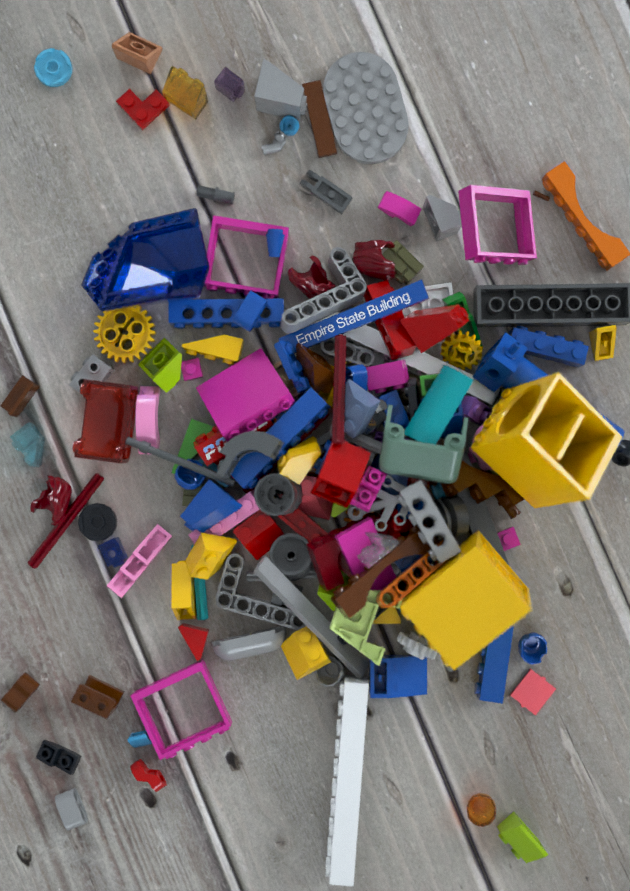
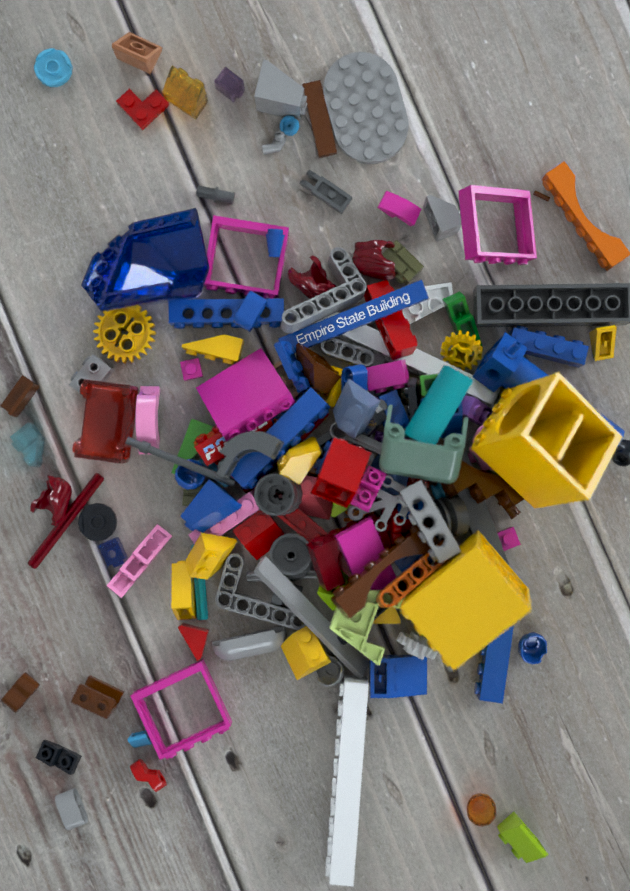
(163, 365): lime slope -> none
(339, 389): dark red axle -> none
(380, 547): clear slope -> none
(434, 324): red slope -> none
(532, 691): coral piece -> none

